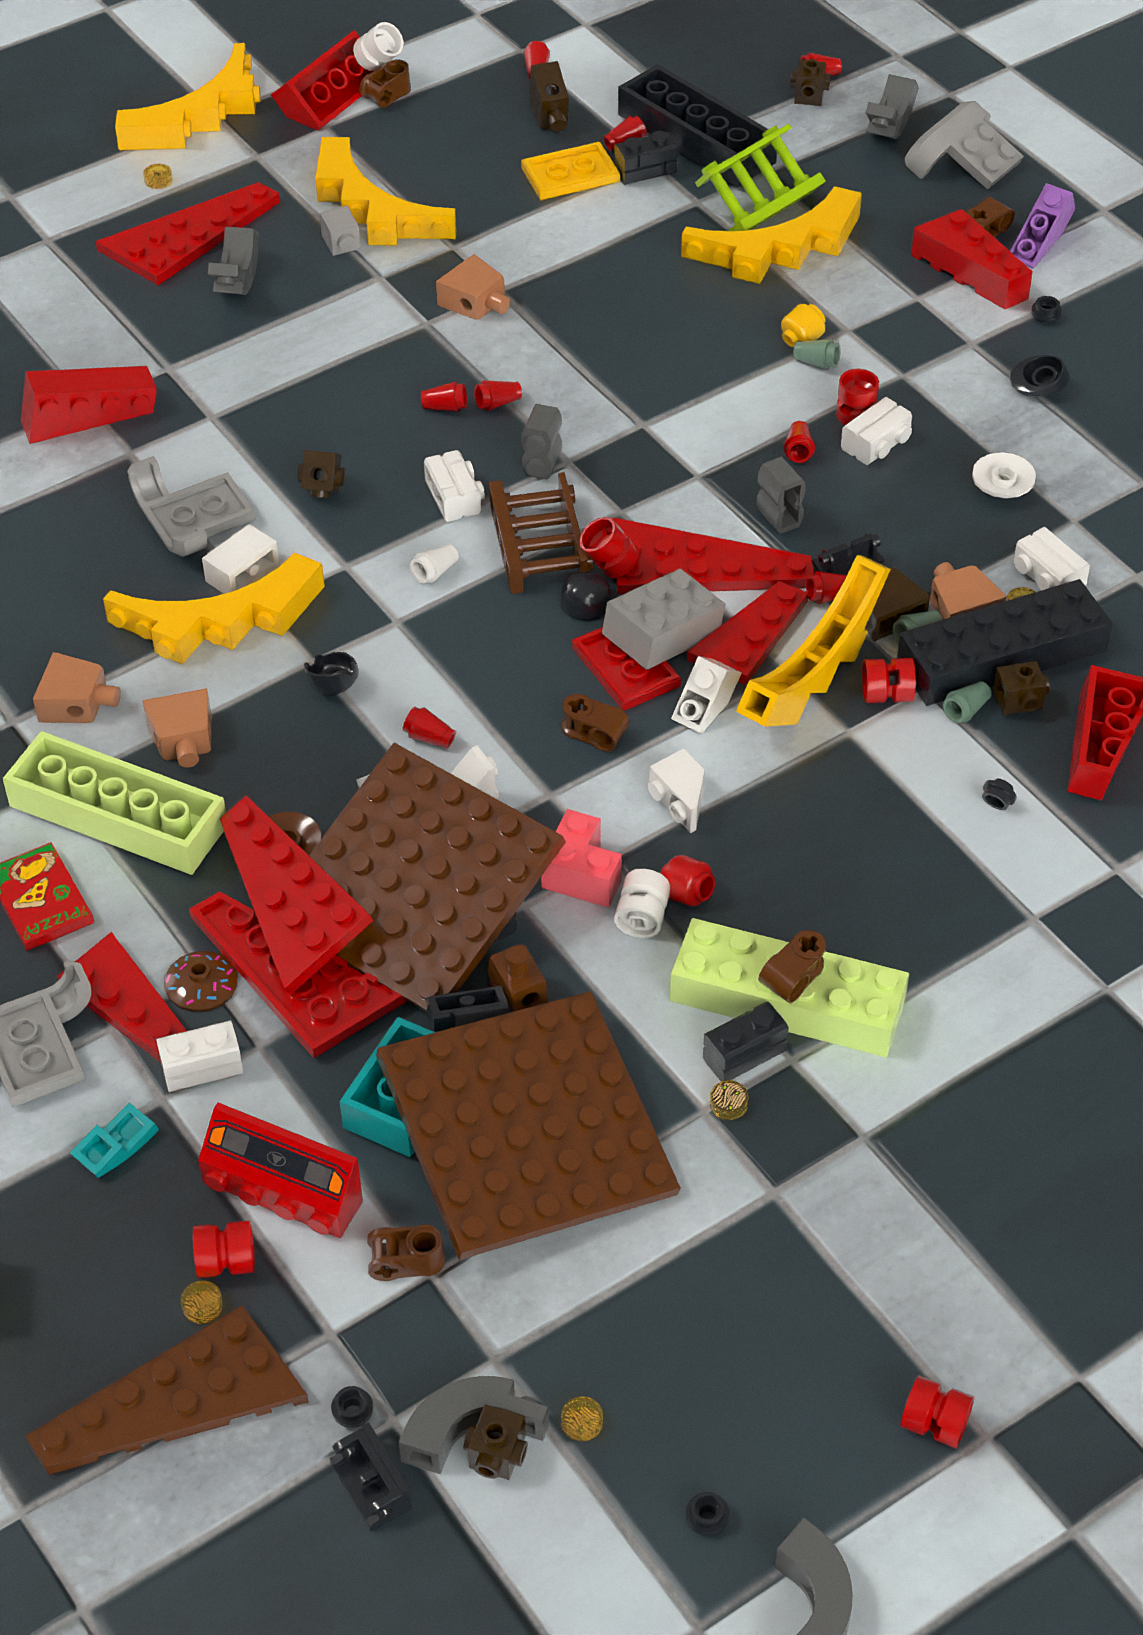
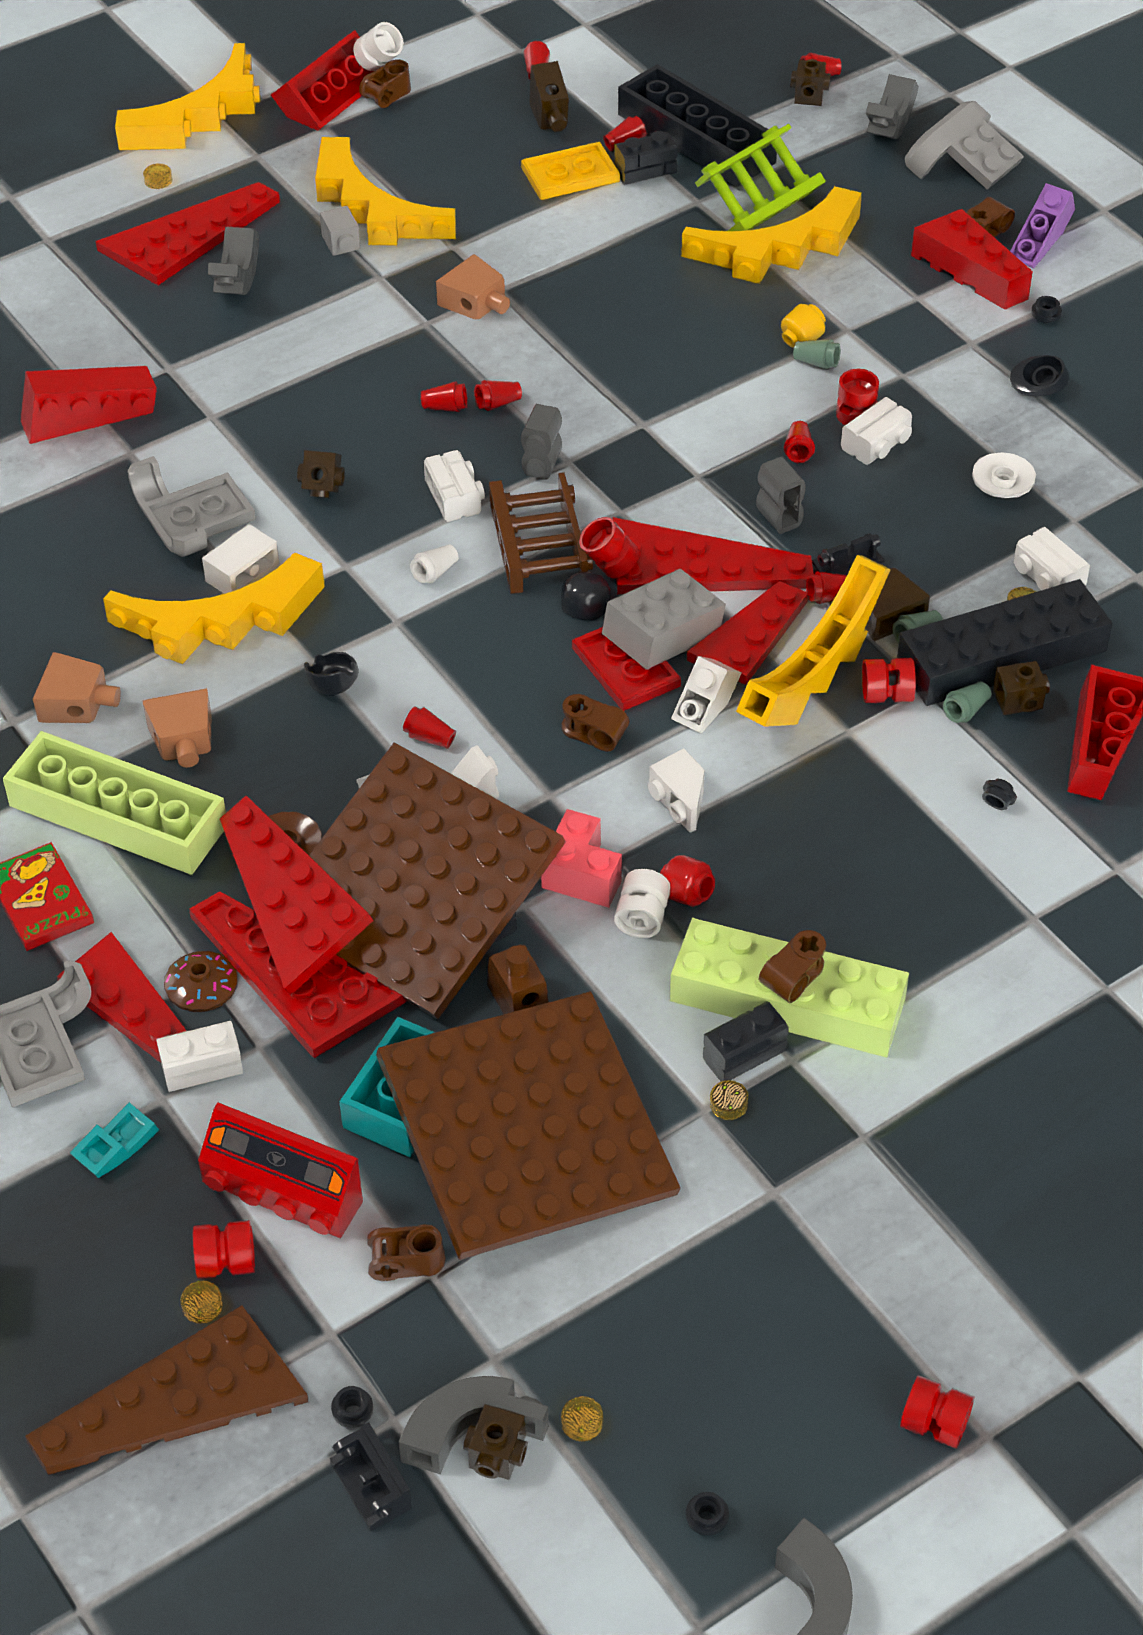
(465, 1007): black brick -> none
(962, 590): nougat torso -> none

